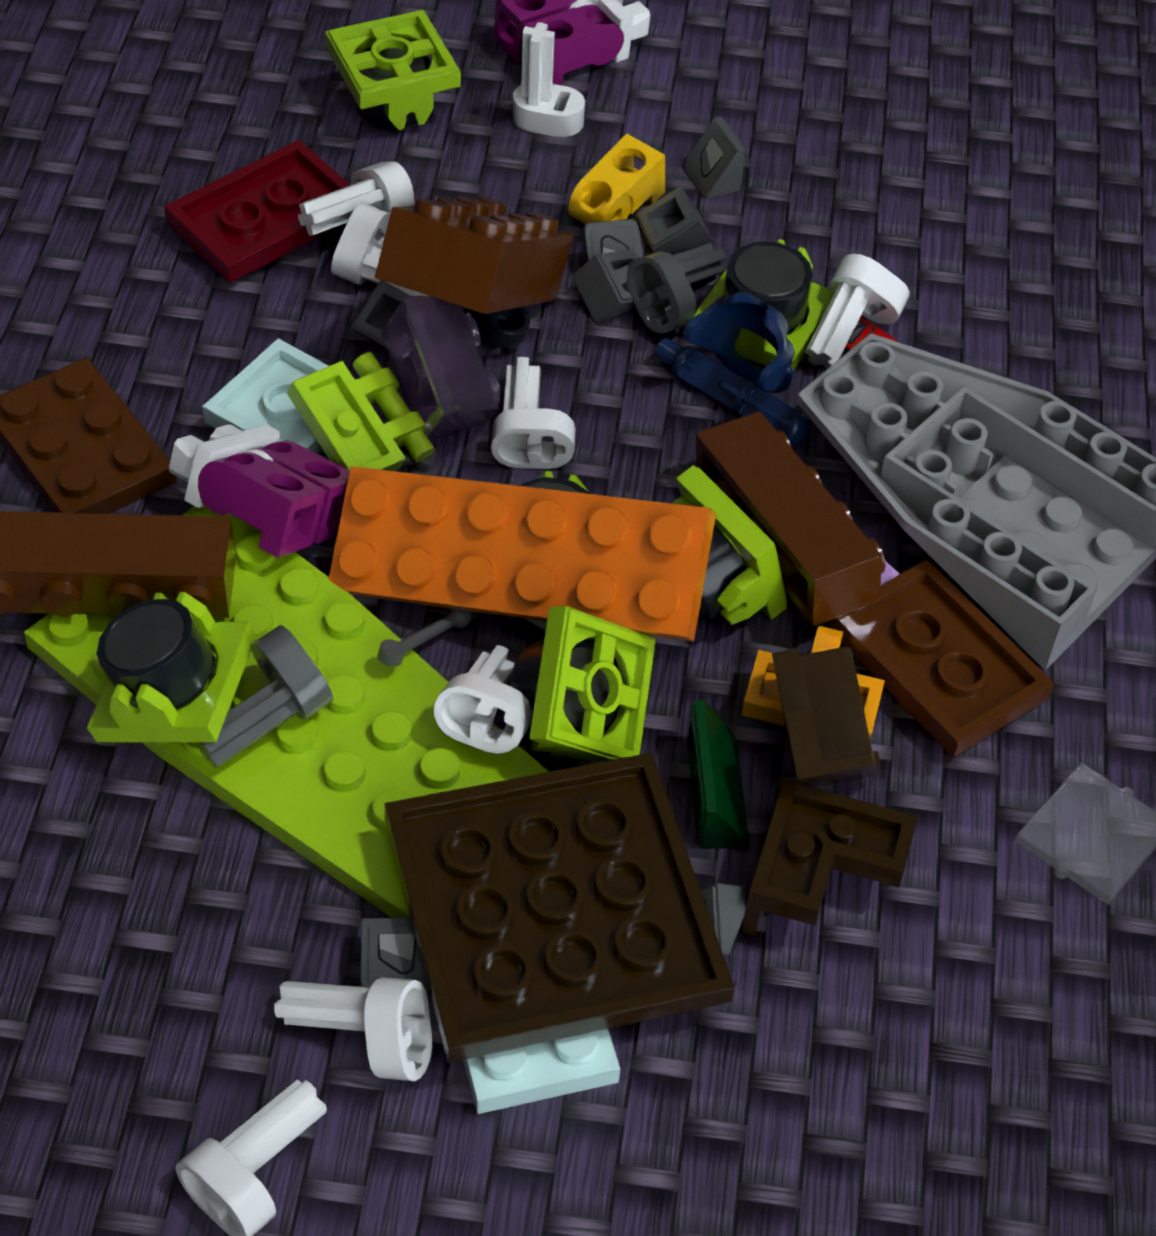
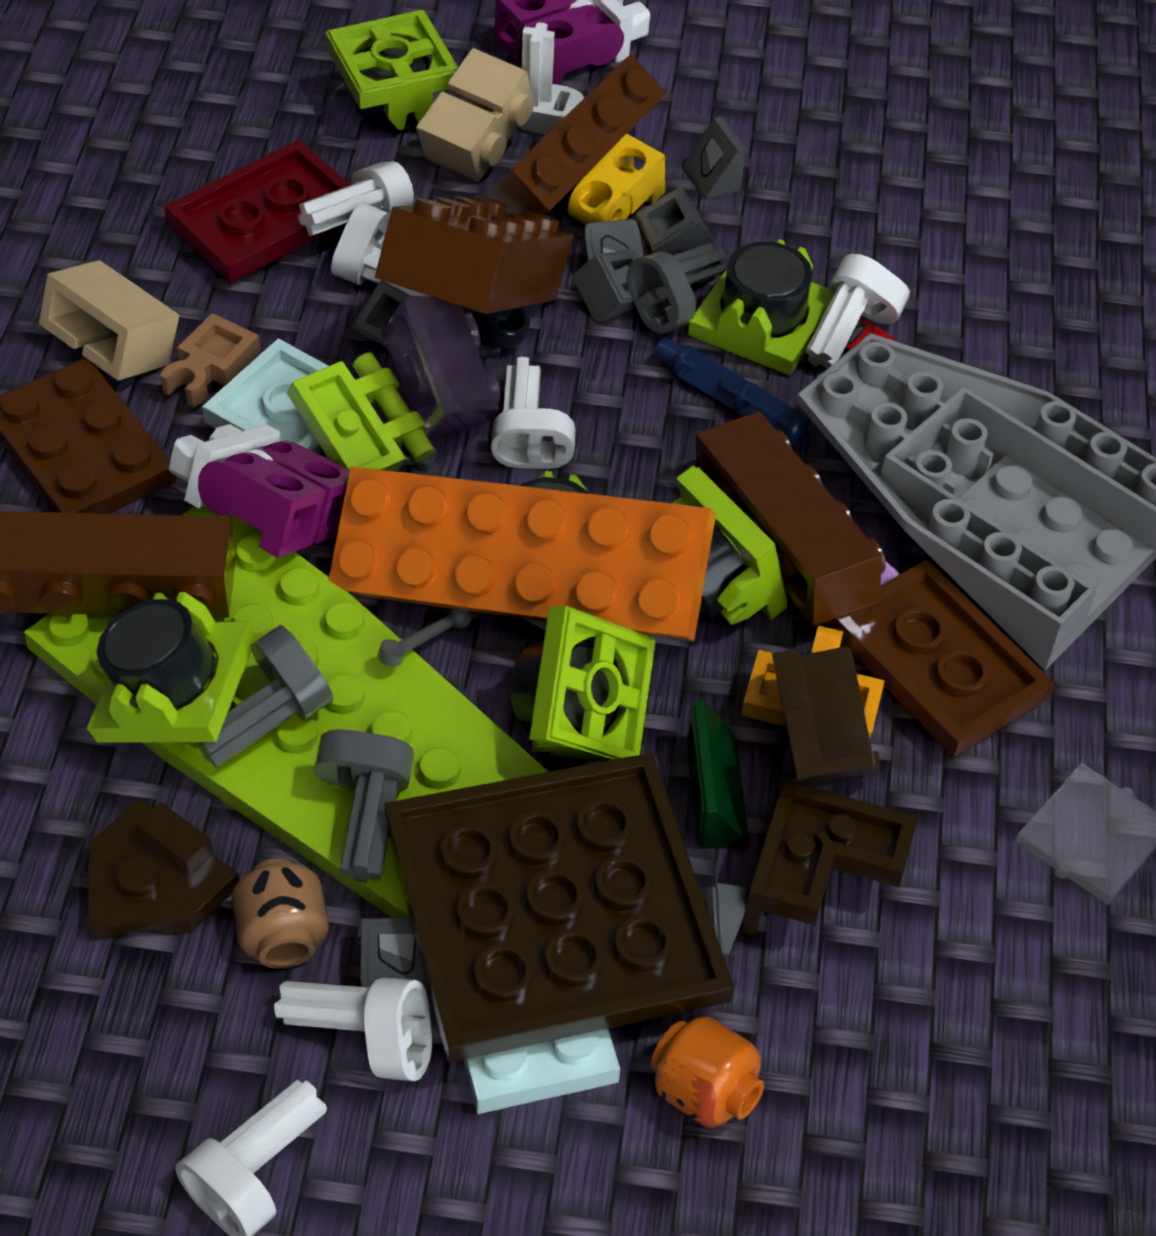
(111, 317): none -> tan piece
(153, 874): none -> dark brown plate
(211, 352): none -> medium nougat plate
(280, 913): none -> medium nougat head
(377, 771): none -> dark grey piece
(471, 701): white piece -> none
(474, 130): none -> tan piece
(578, 140): none -> reddish brown brick
(707, 1071): none -> orange head
(720, 327): dark blue helmet -> none

